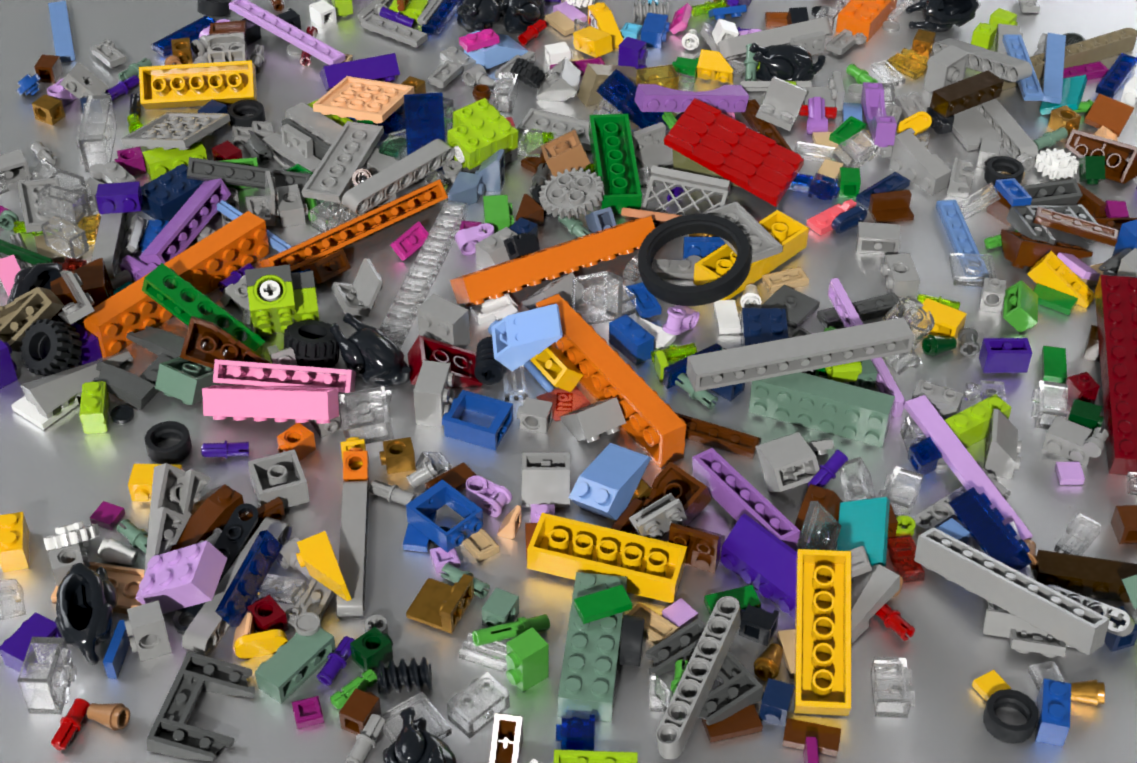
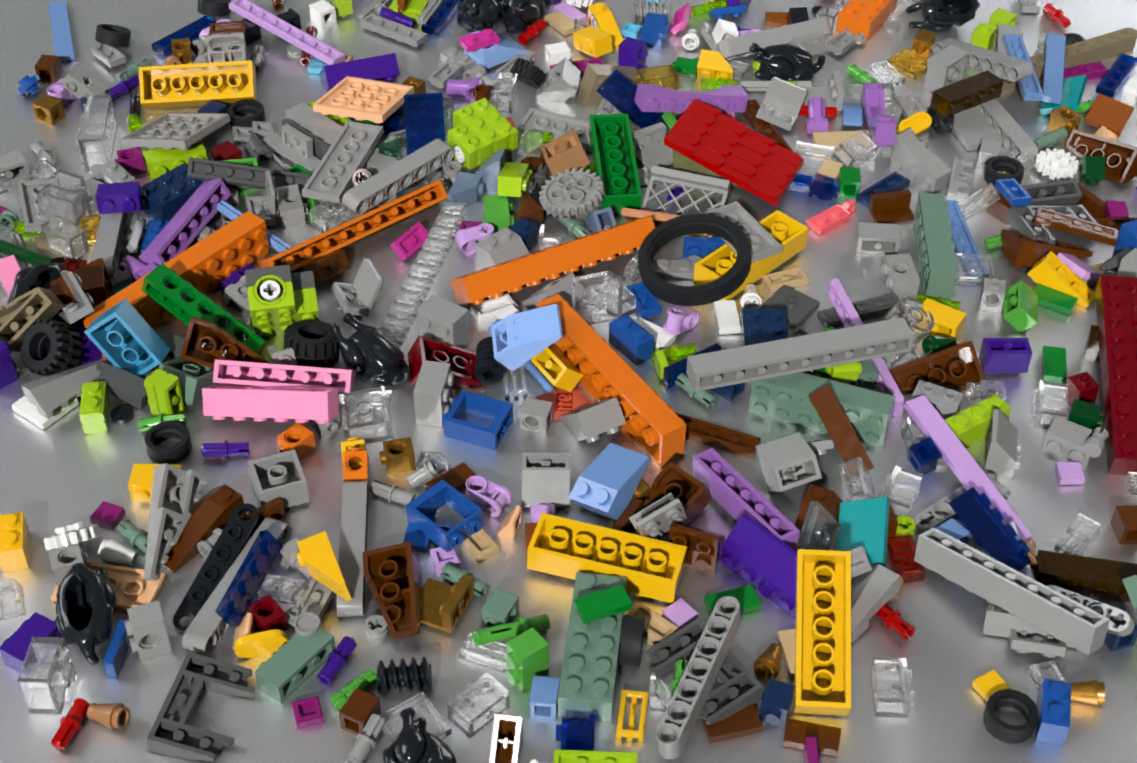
(113, 35): none -> black tyre
(127, 339): none -> dark azure brick
(147, 423): none -> bright green axle
(164, 393): none -> lime brick
(182, 577): lavender brick -> none
(315, 66): none -> medium azure tile
(371, 648): dark green brick -> none
(396, 586): none -> reddish brown wedge
(462, 87): none -> medium lavender piece
(513, 179): none -> lime brick
(521, 245): black brick -> none
(544, 698): none -> medium blue brick
(547, 240): none -> clear panel
(631, 733): none -> yellow tile
(716, 83): none -> clear neon green pin
(750, 71): sand green pin -> none
(758, 624): black brick -> none
(829, 469): dark purple axle -> none
(838, 426): none -> reddish brown tile
(846, 130): green tile -> none
(849, 219): dark blue tile -> none
(935, 246): none -> sand green brick
(947, 368): none -> reddish brown wedge
(968, 339): dark grey bush -> none
(1057, 15): none -> red axle

